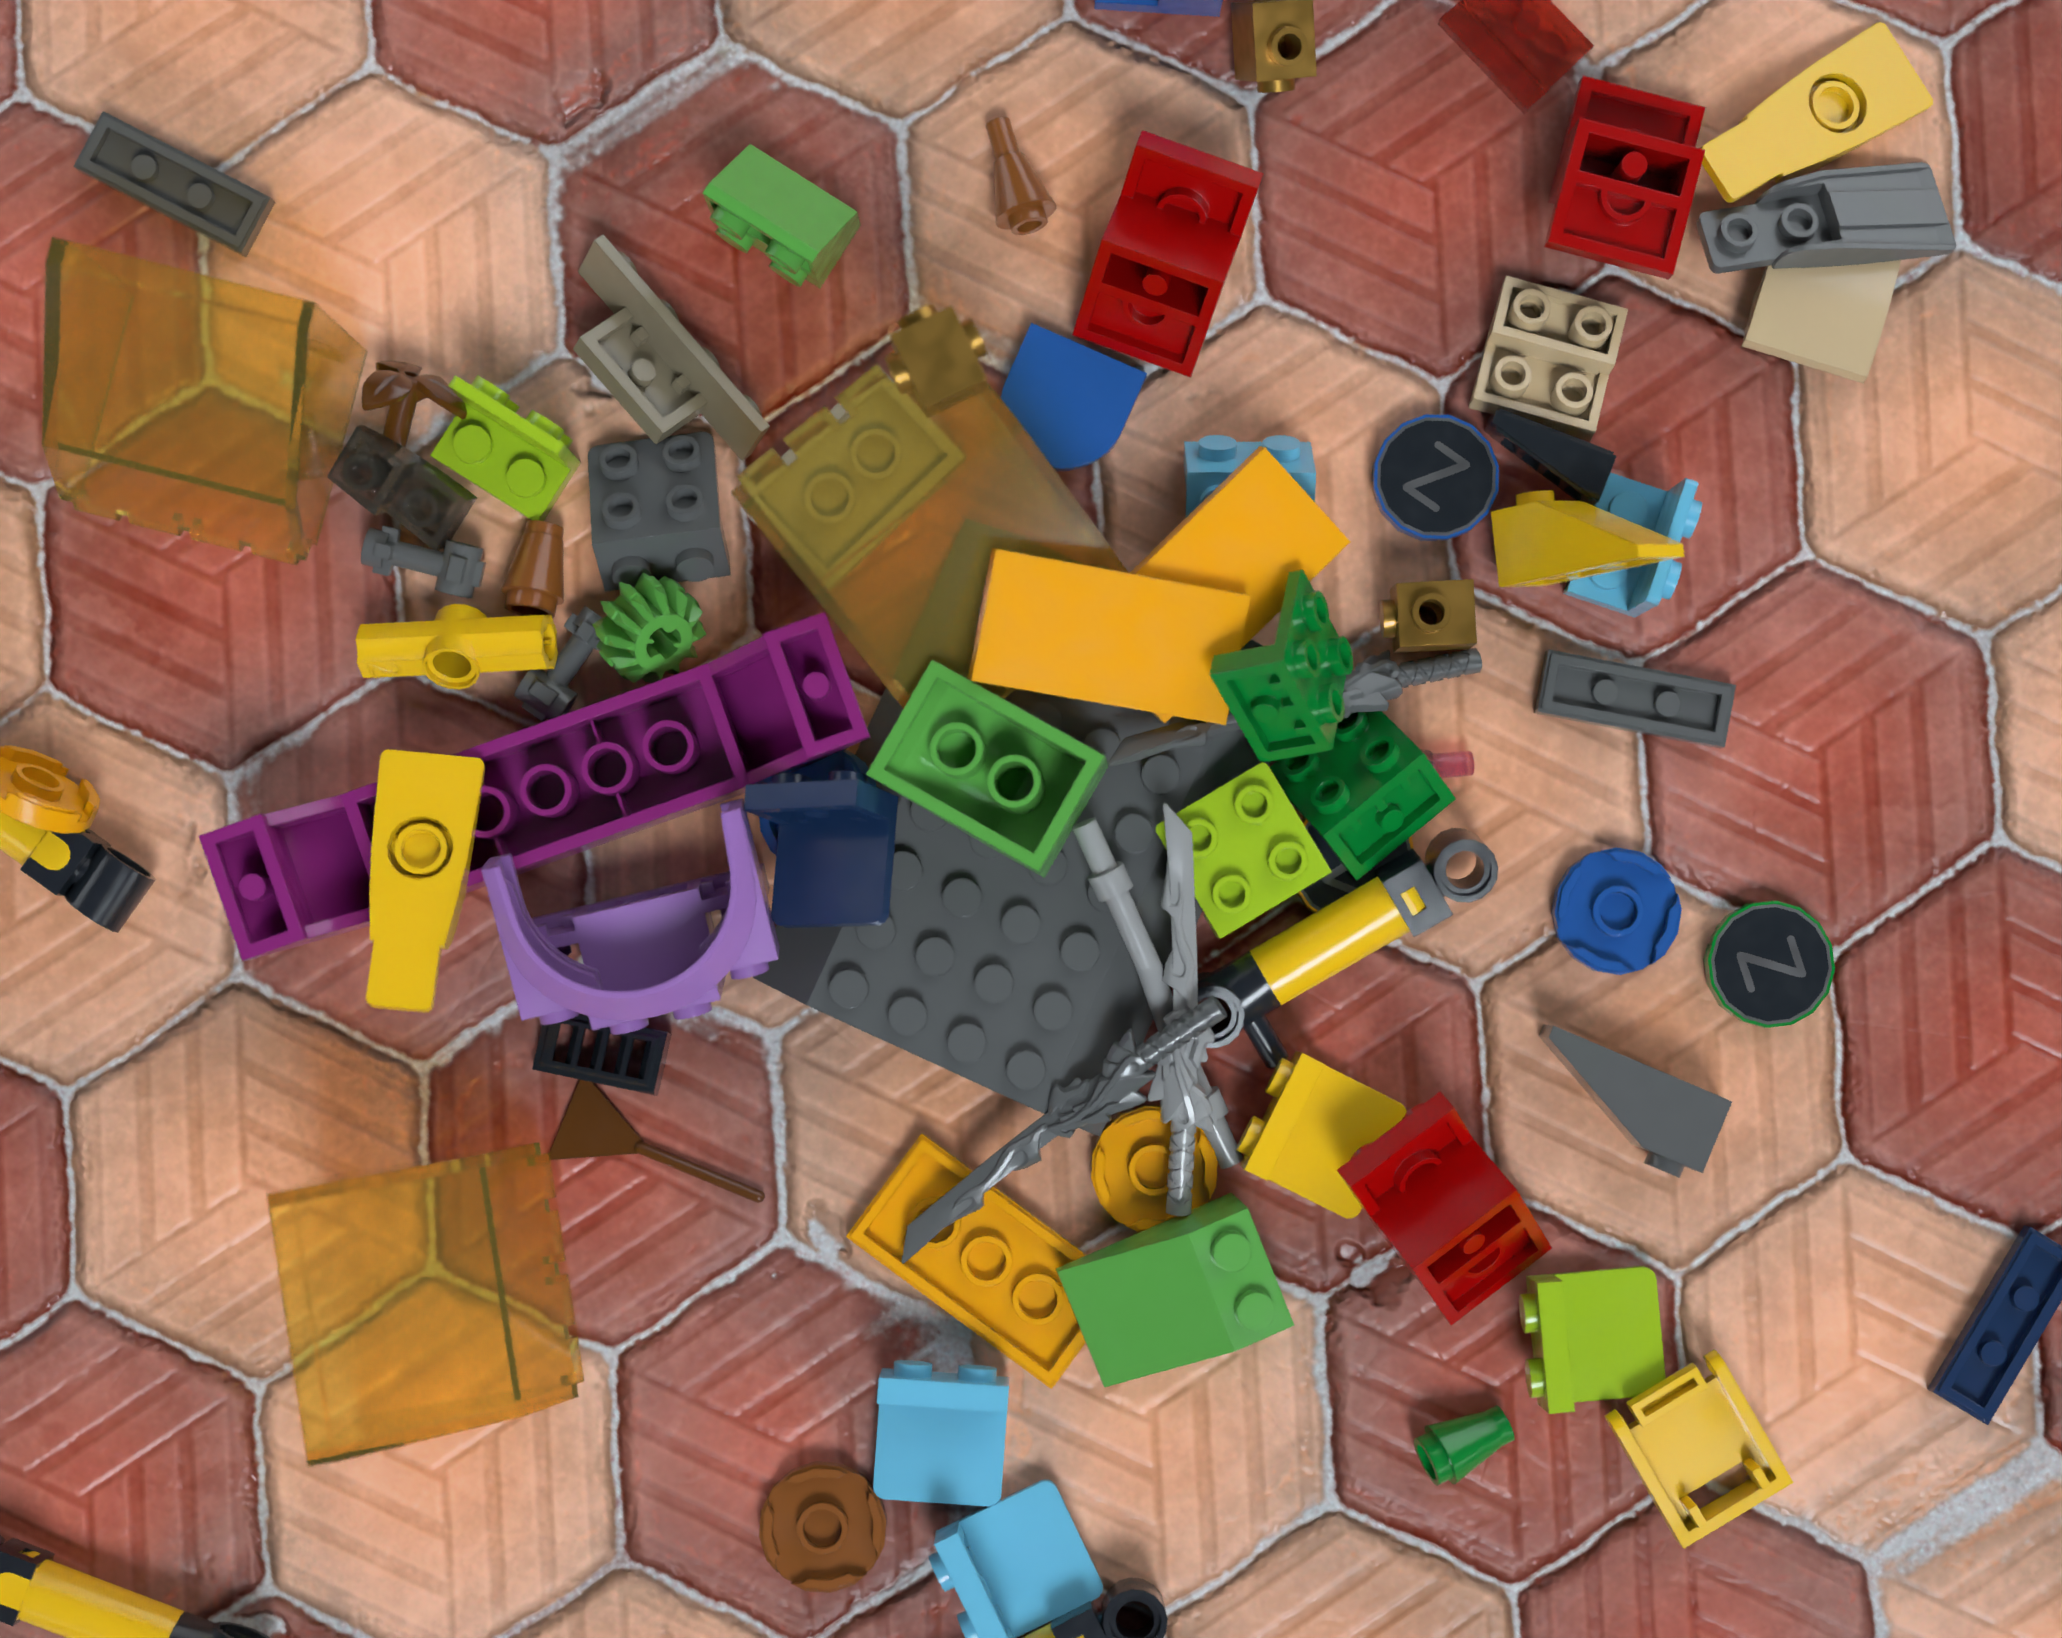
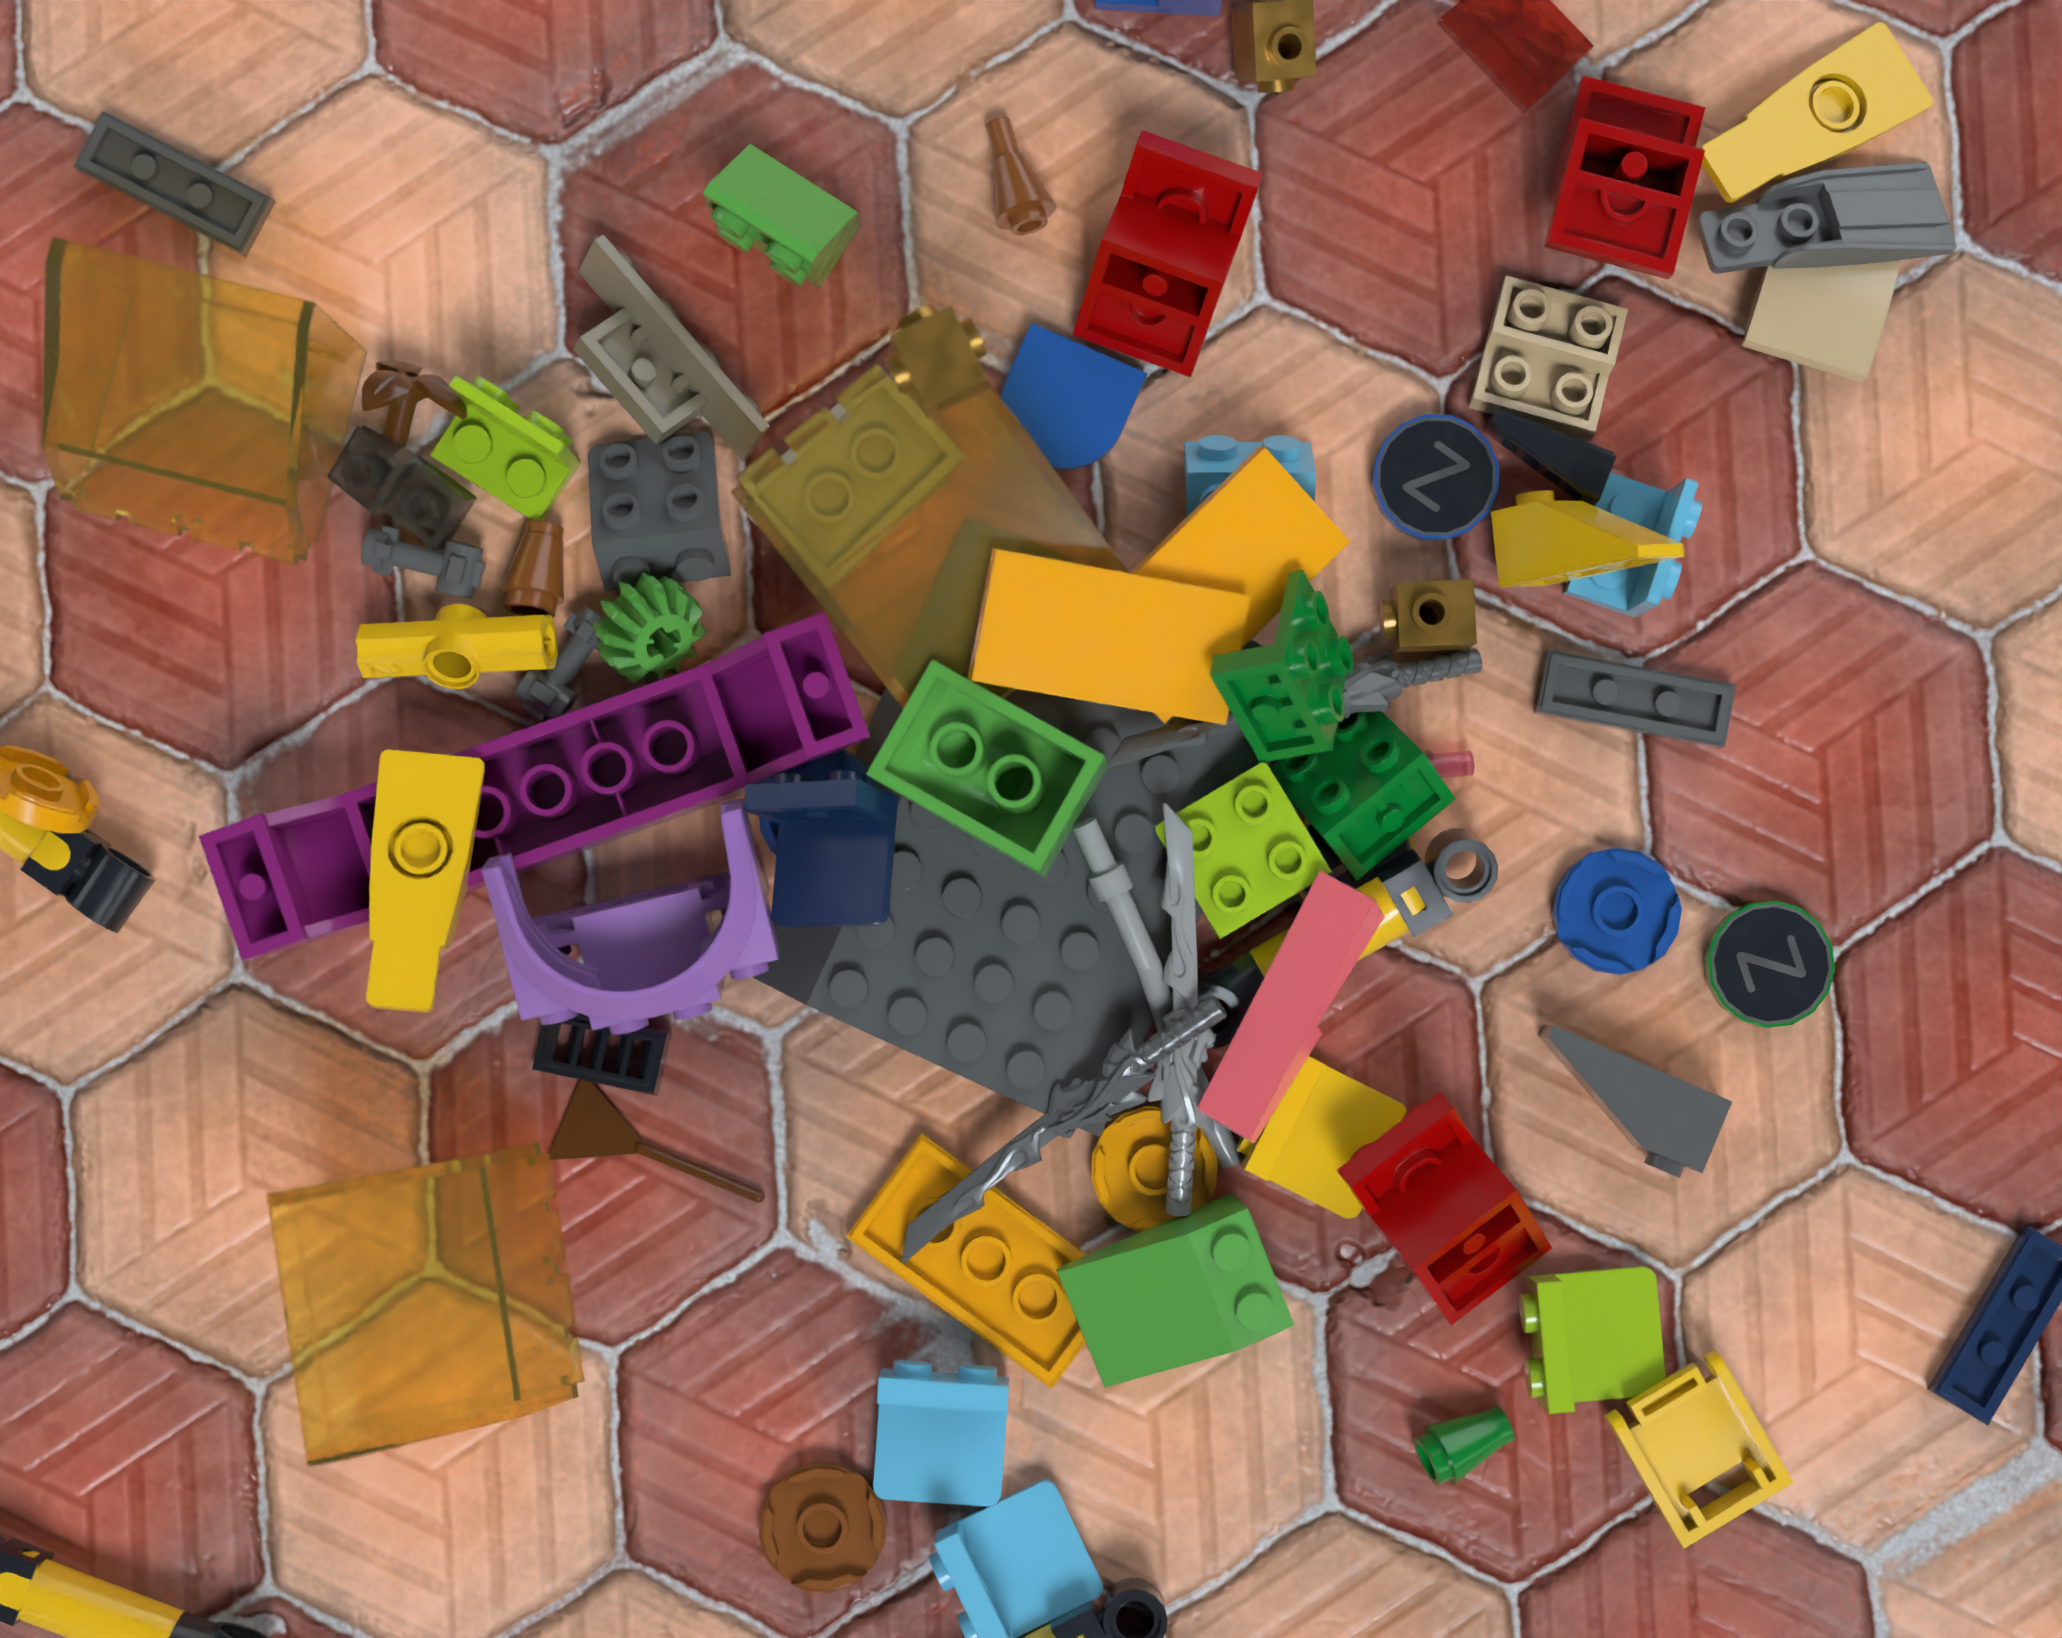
(1289, 1004): none -> coral slope

